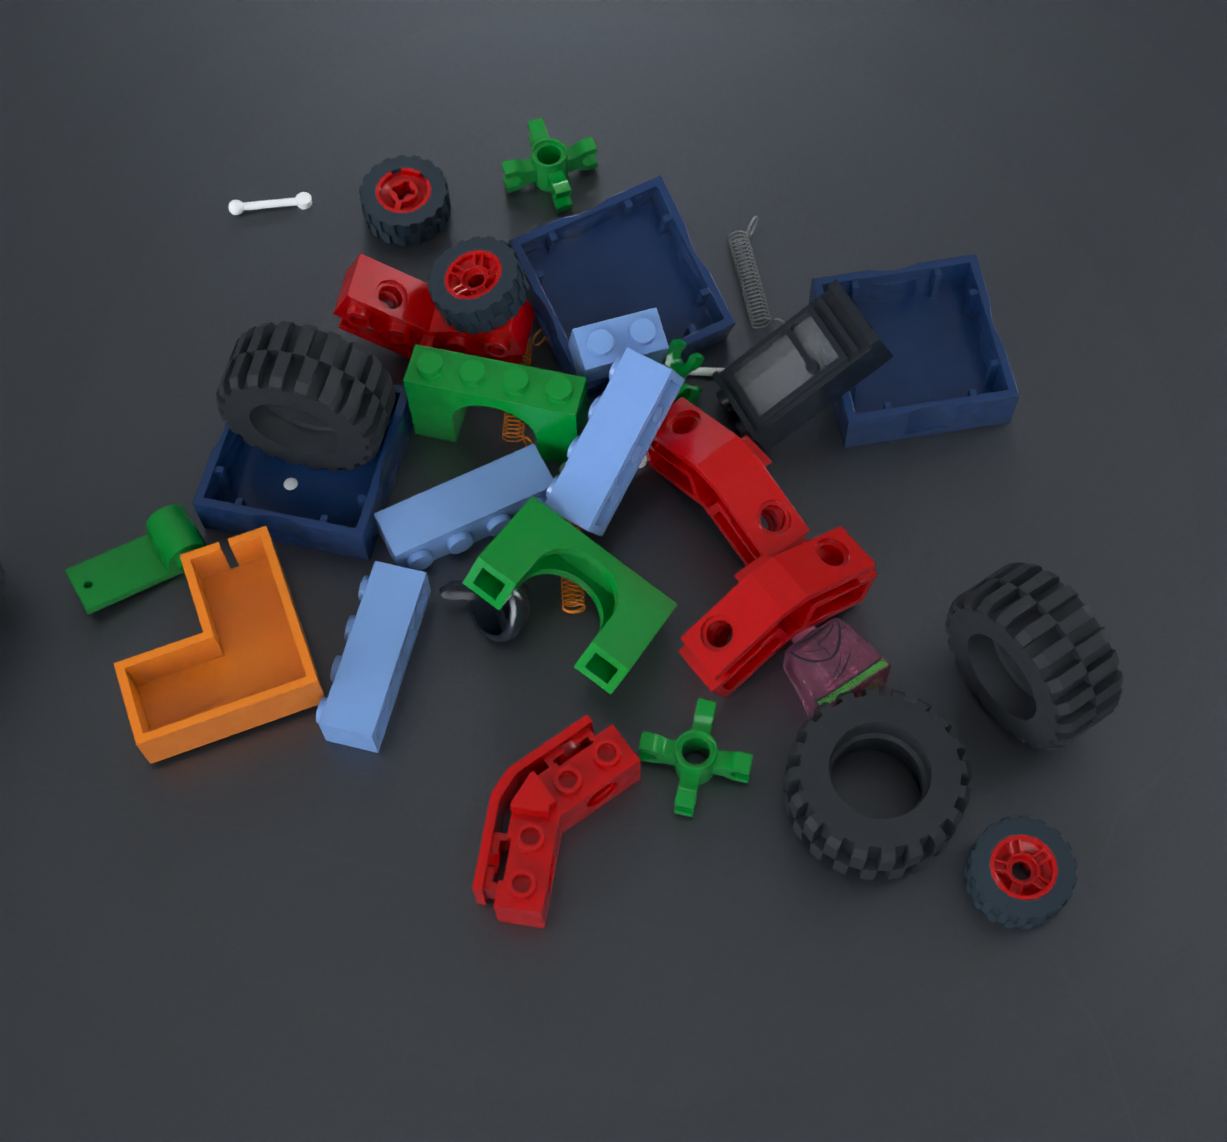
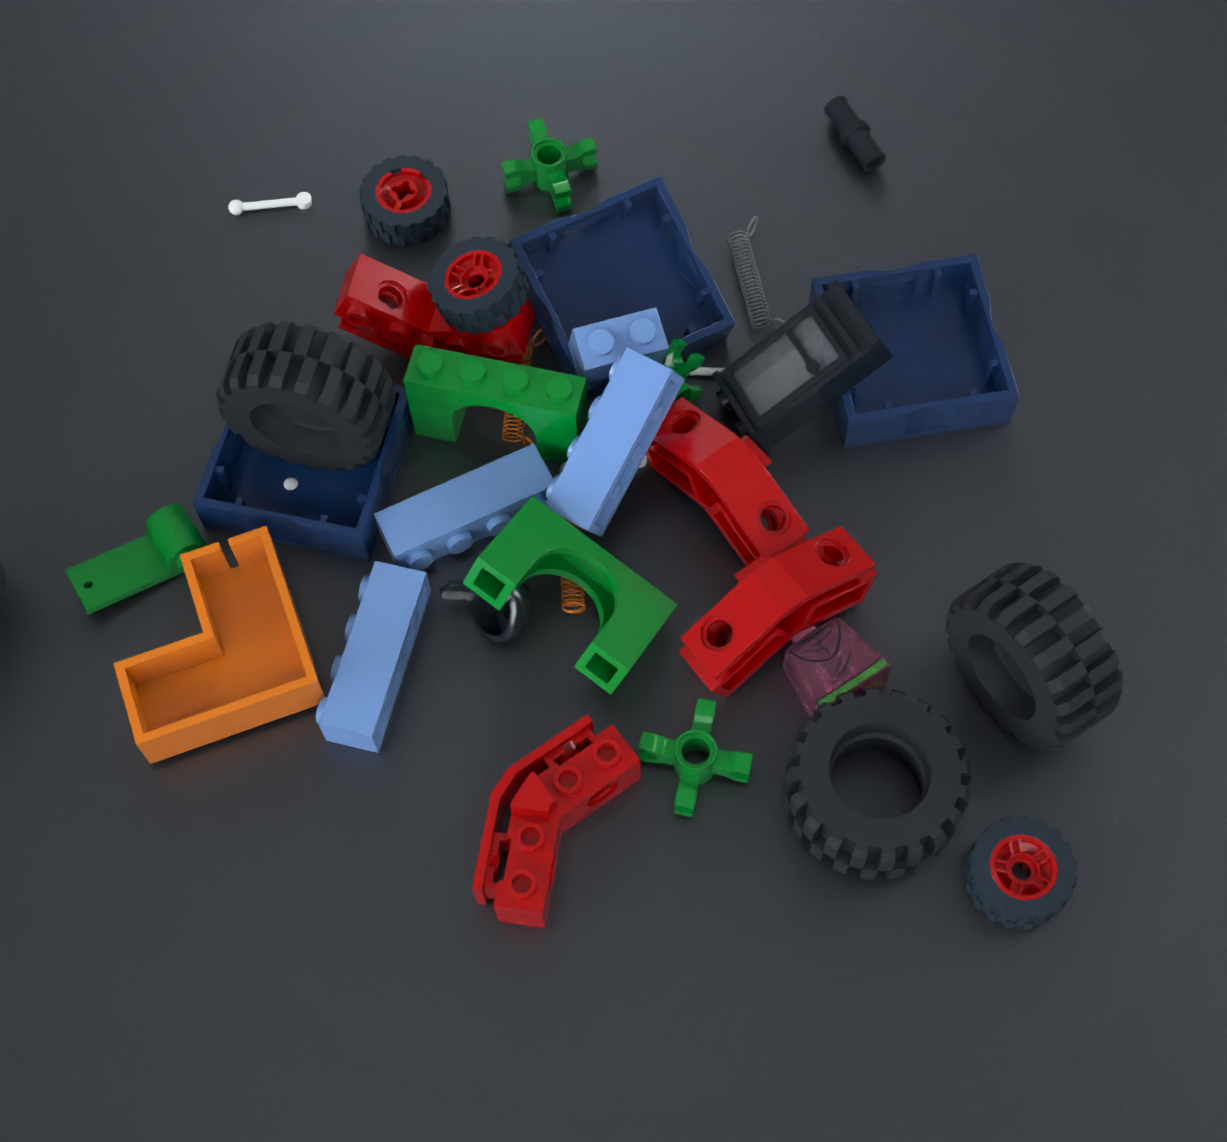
(855, 134): none -> black pin

